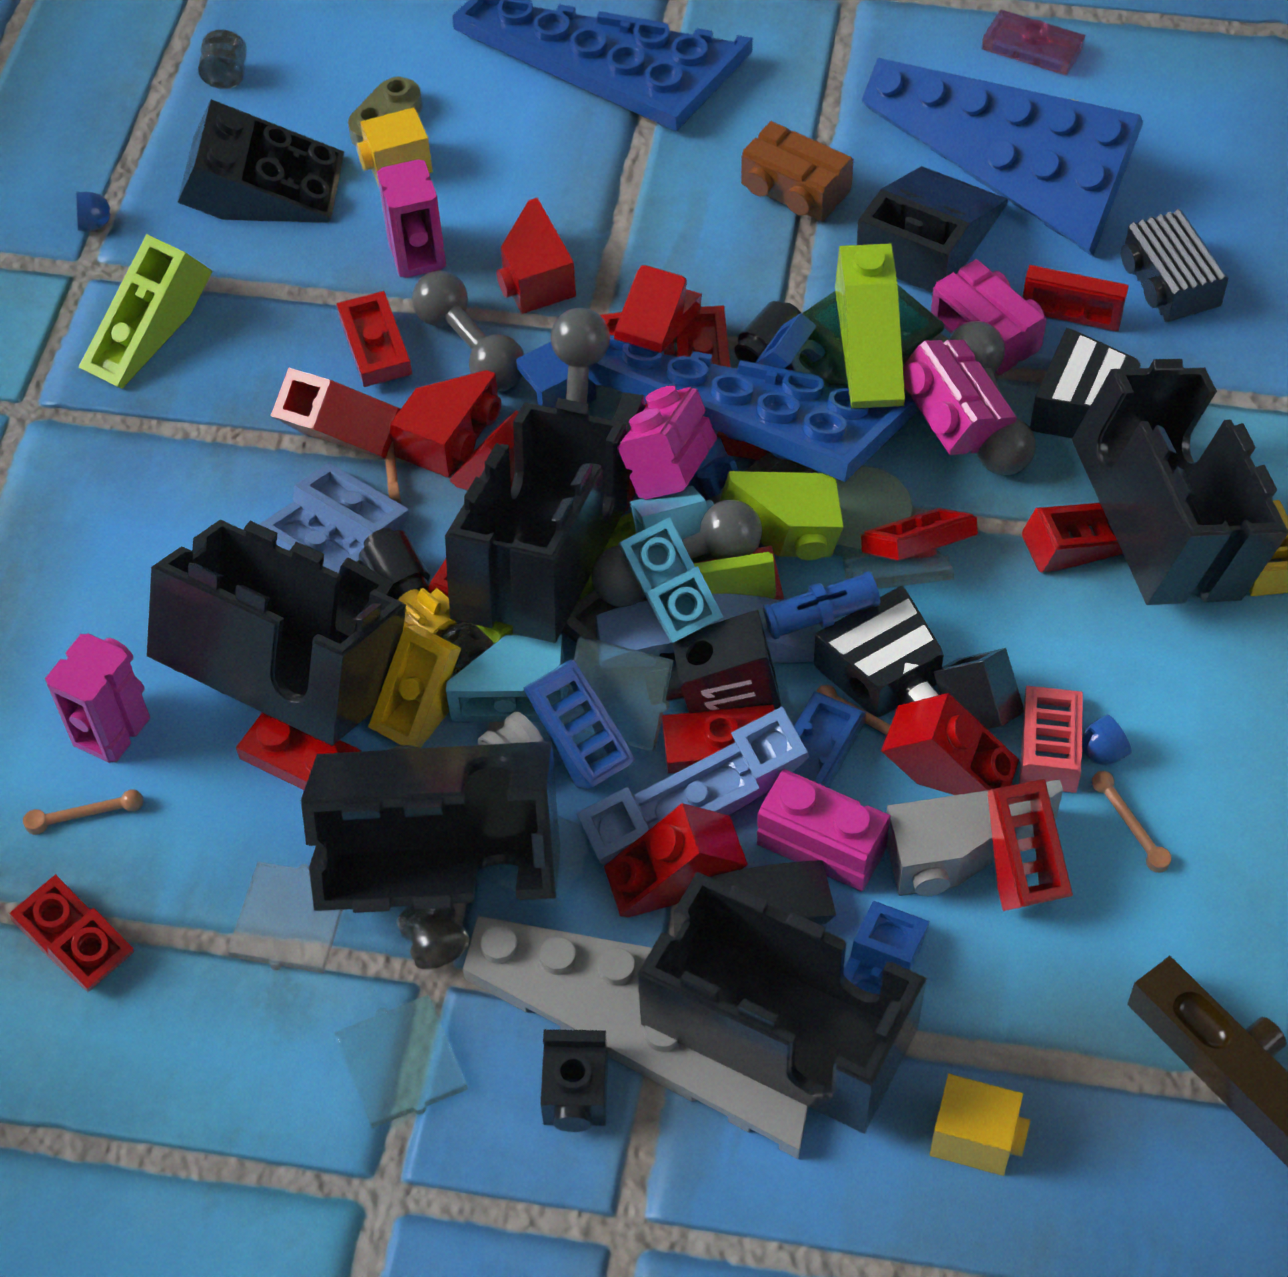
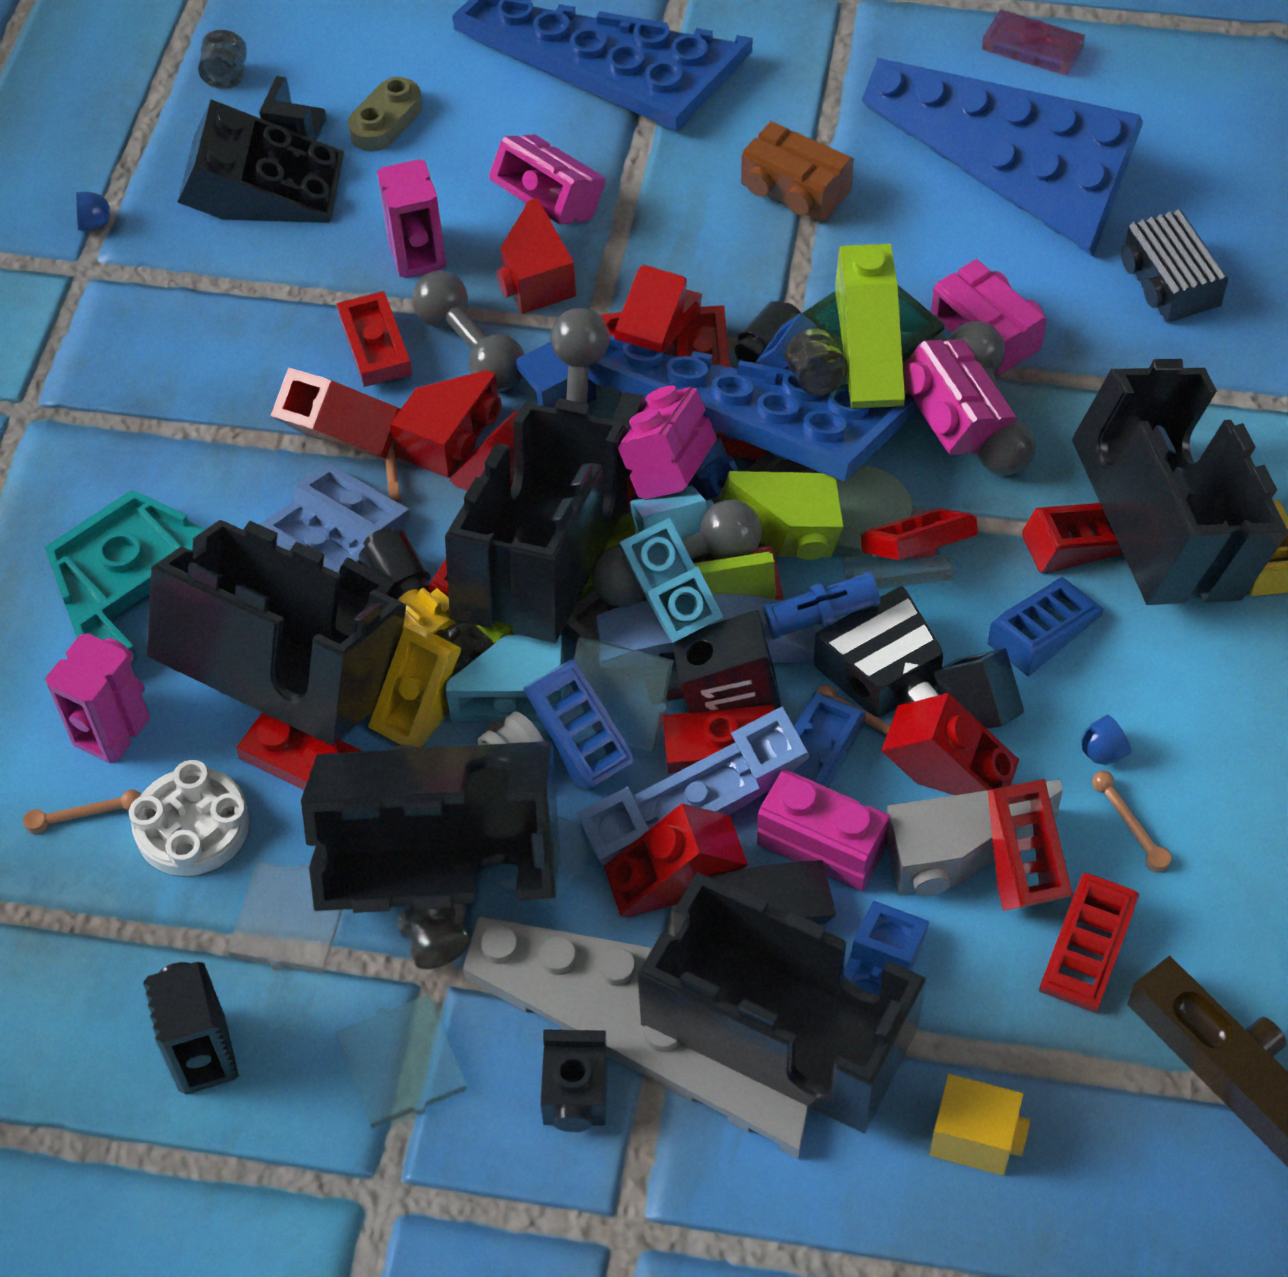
(71, 933): red slope -> none
(109, 560): none -> teal wing
(145, 311): lime slope -> none
(190, 820): none -> white tile
(190, 1027): none -> black brick
(296, 117): none -> black panel
(393, 140): yellow brick -> none
(534, 169): none -> dark pink brick
(828, 364): none -> clear smoke wheel
(929, 223): black slope -> none
(1032, 654): none -> blue slope
(1038, 767): coral slope -> none
(1073, 382): black torso -> none
(1076, 297): red plate -> none
(1104, 907): none -> red slope

